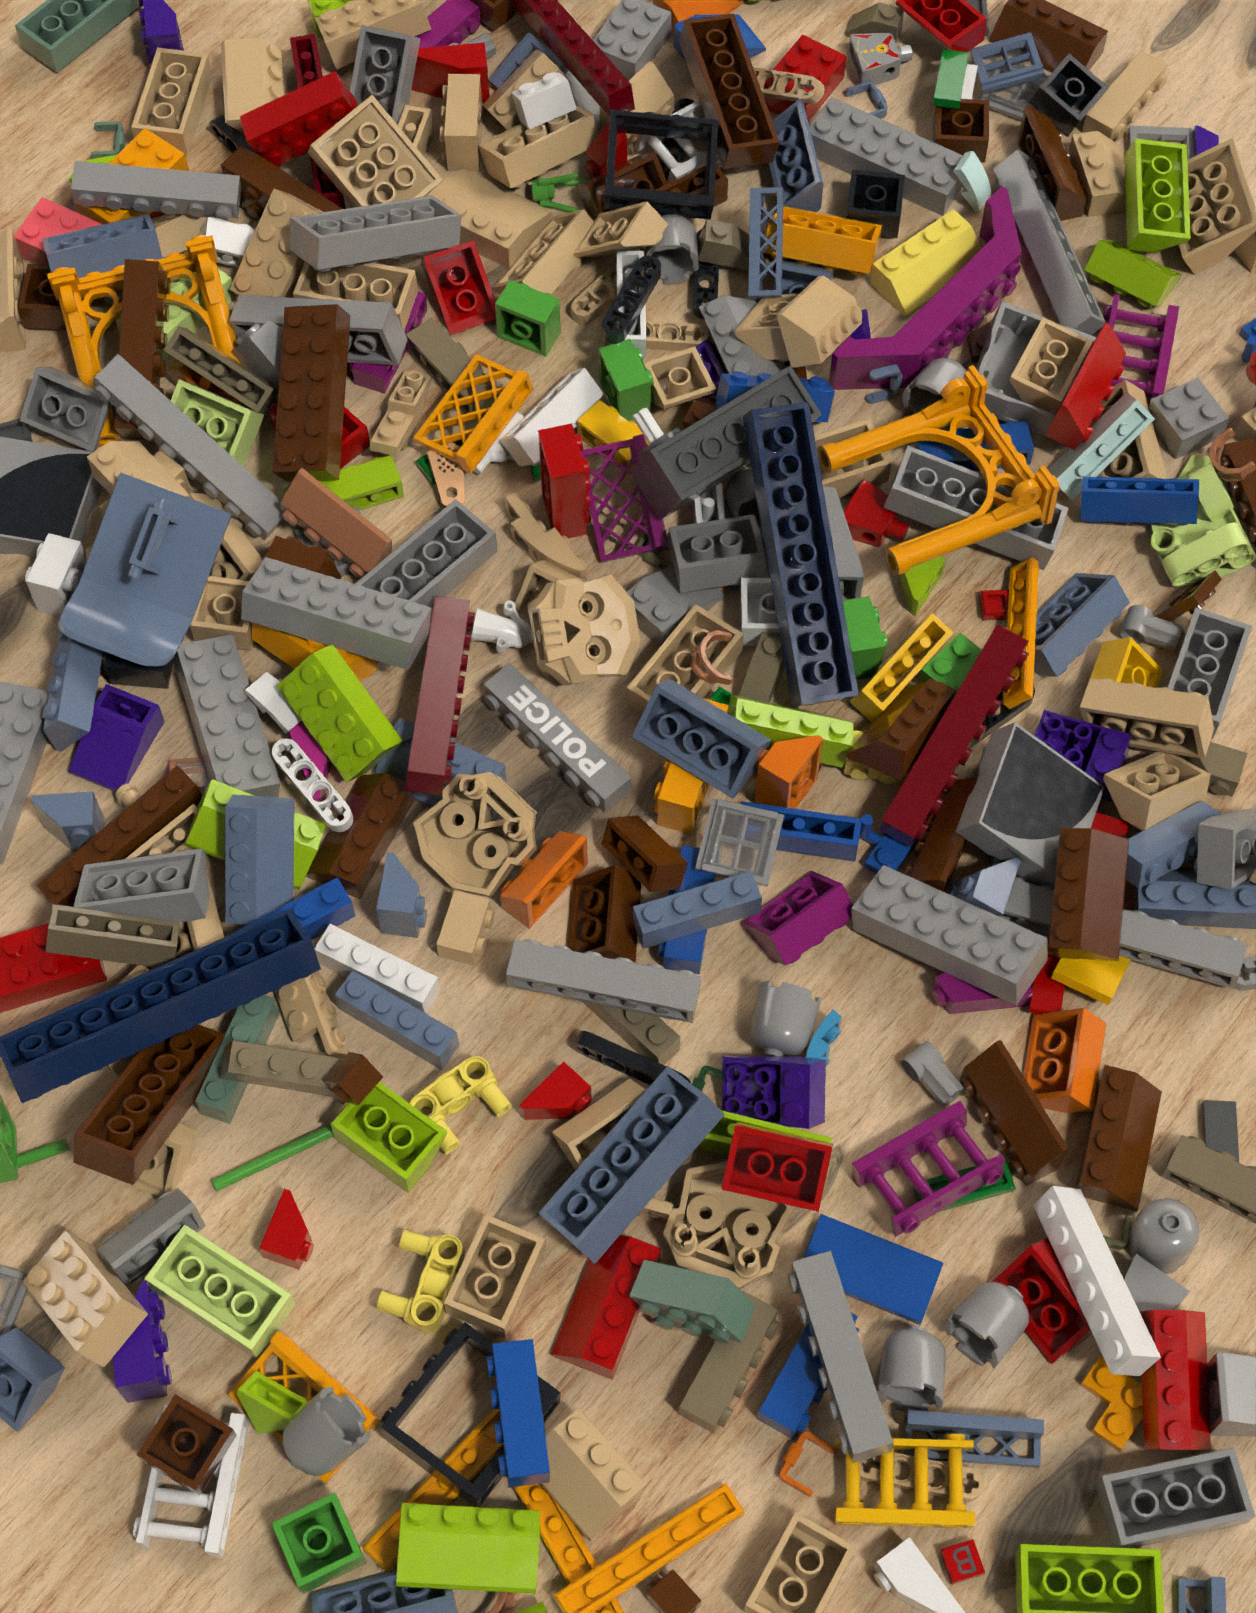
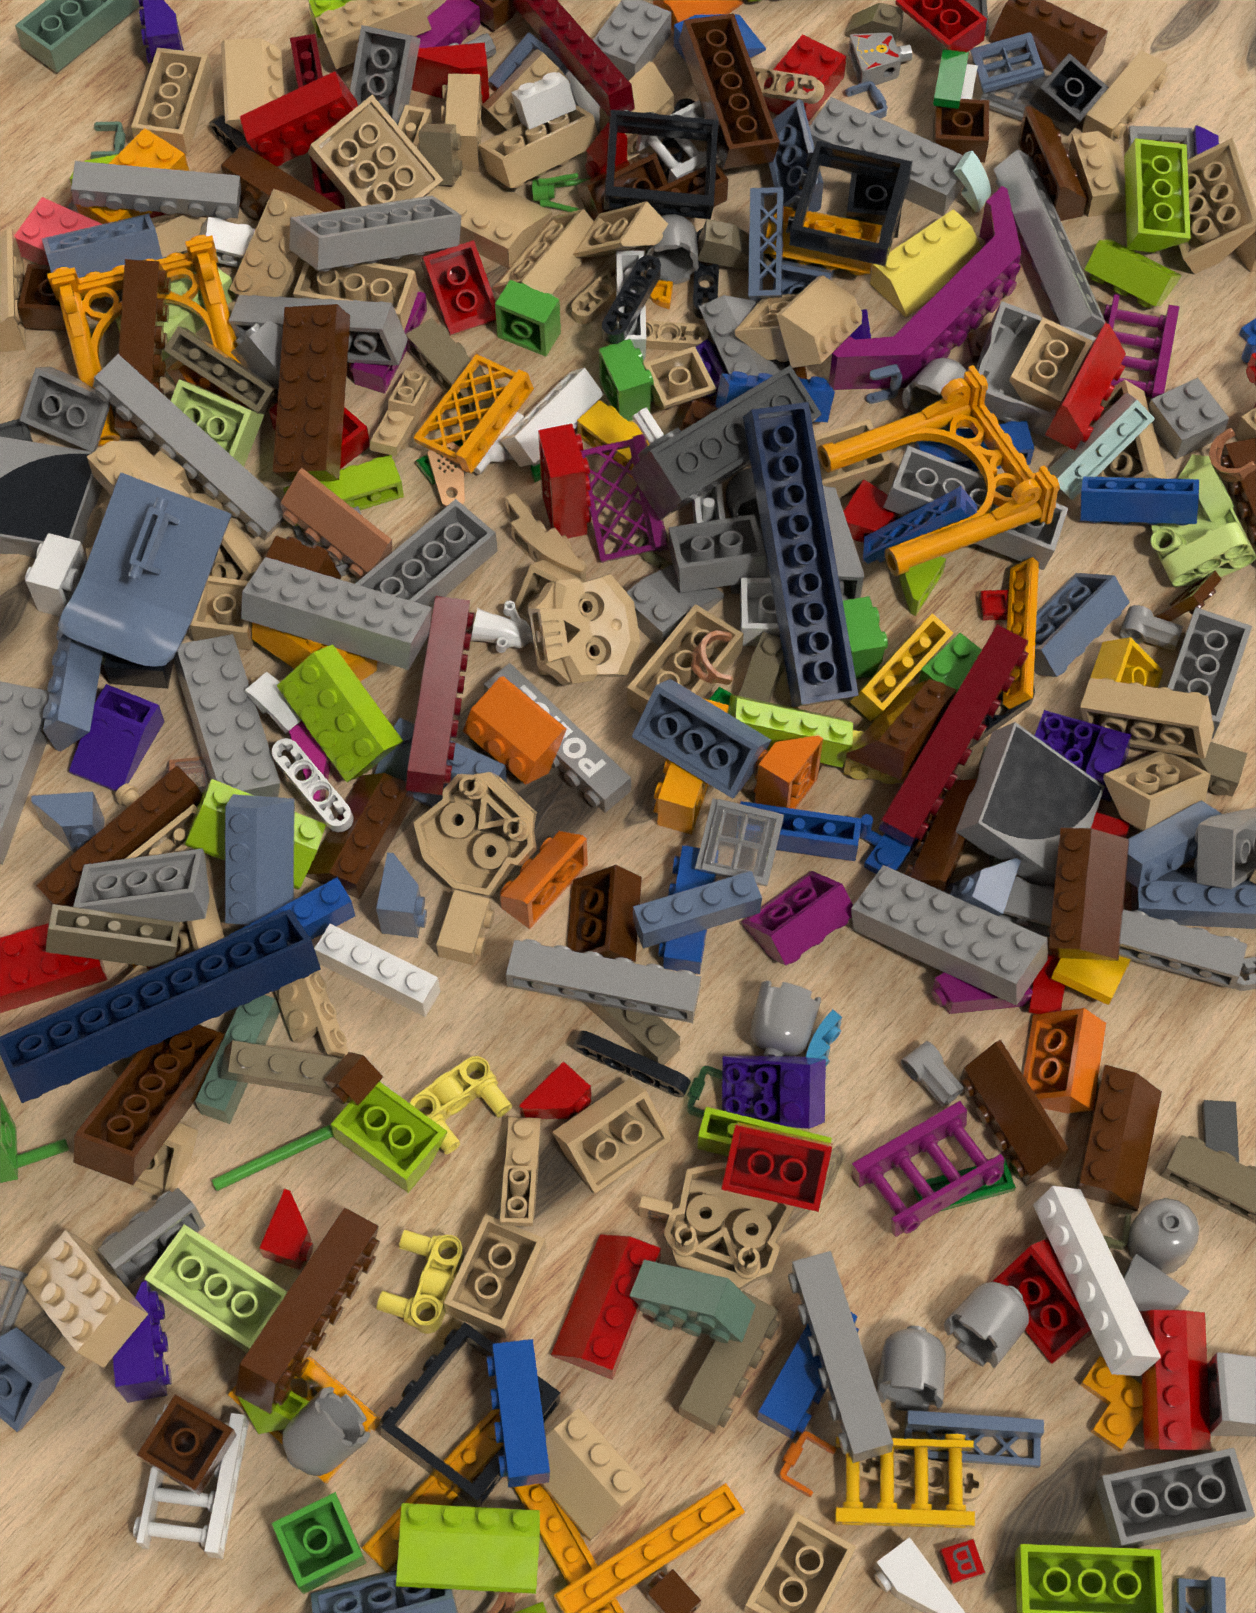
(307, 1310): none -> reddish brown brick
(397, 1020): sand blue brick -> none
(440, 148): none -> dark tan brick
(515, 731): none -> orange slope
(520, 1172): none -> tan slope
(631, 1164): sand blue brick -> none
(644, 853): reddish brown brick -> none
(662, 294): none -> light orange tile
(856, 162): none -> black window
(877, 1269): blue tile -> none
(937, 514): none -> blue fence

